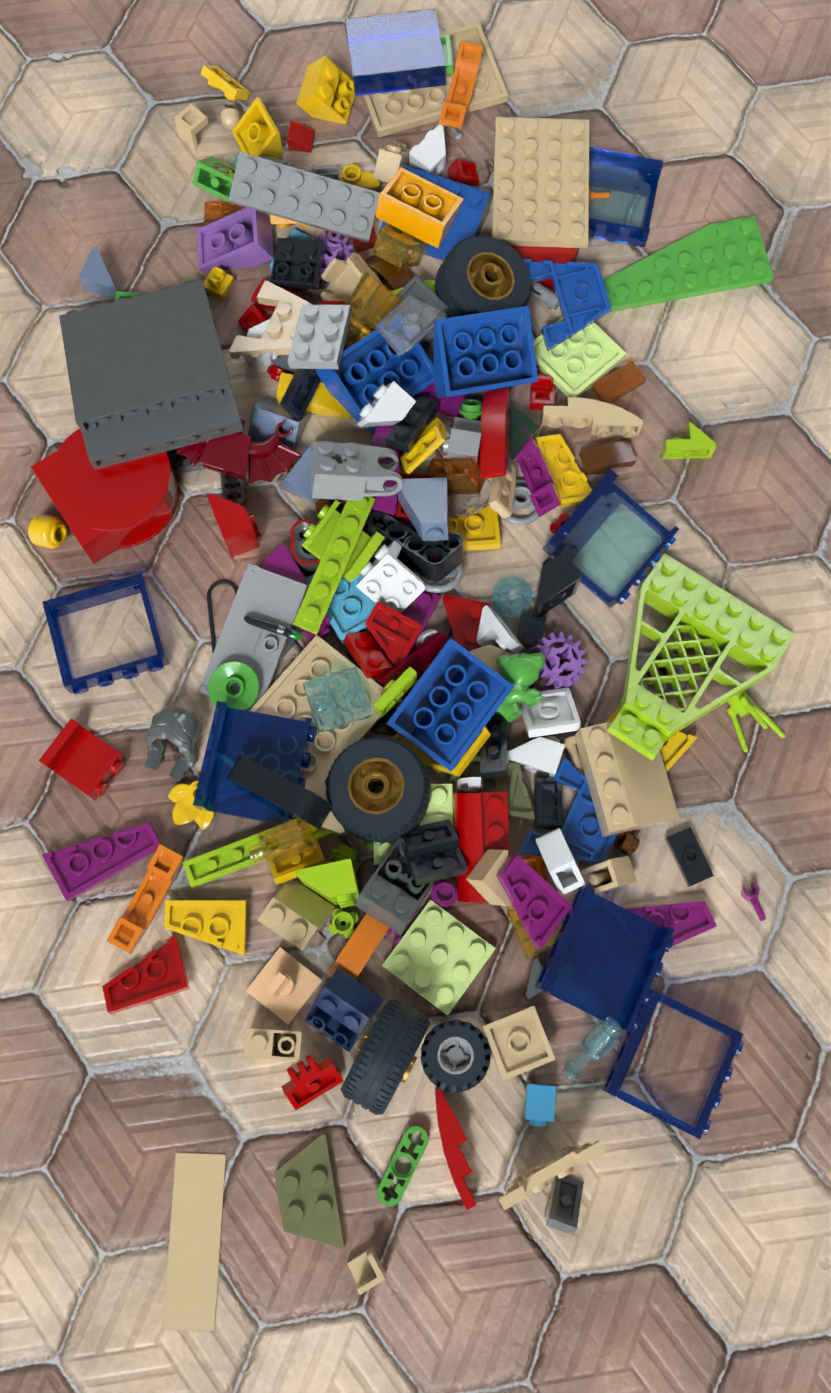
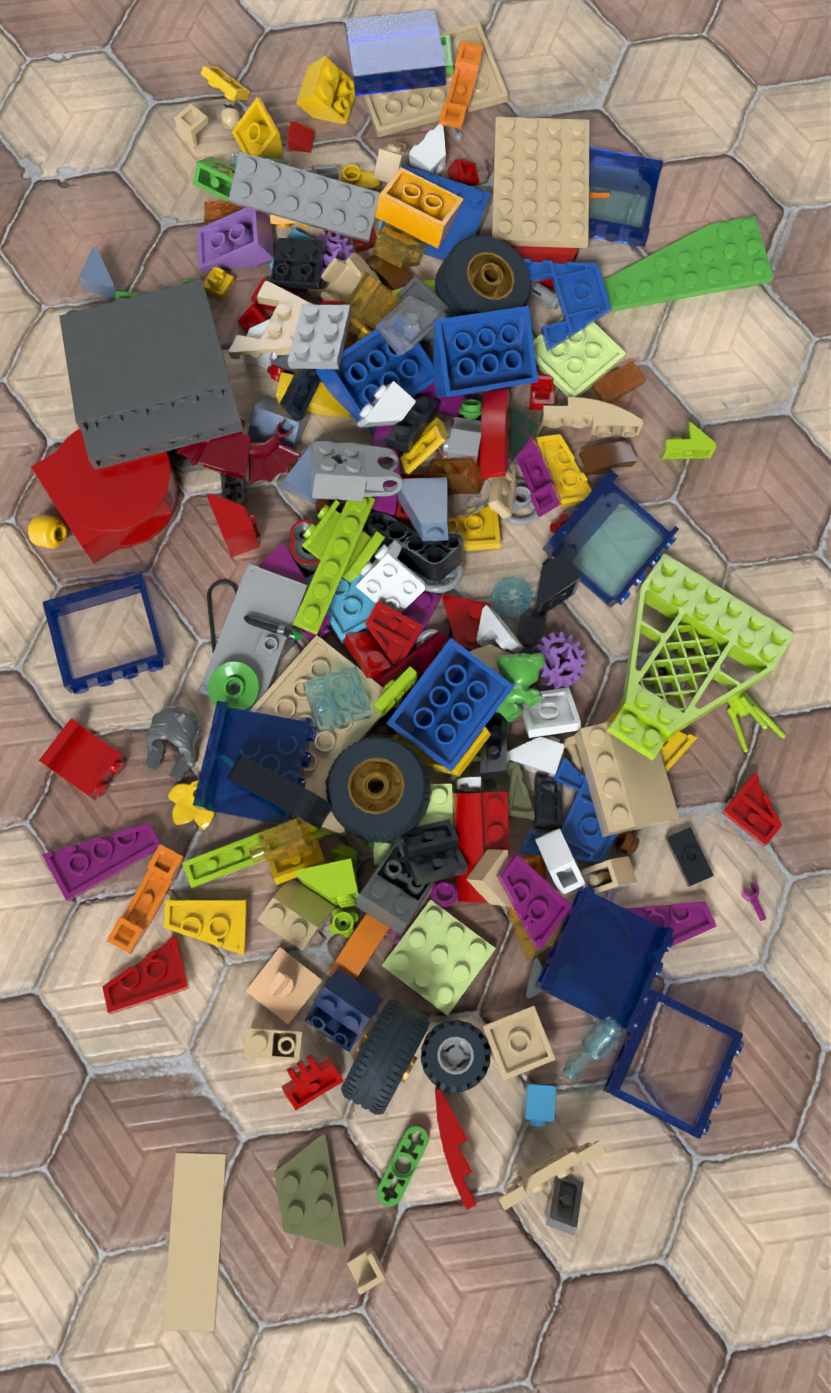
(753, 812): none -> red wing

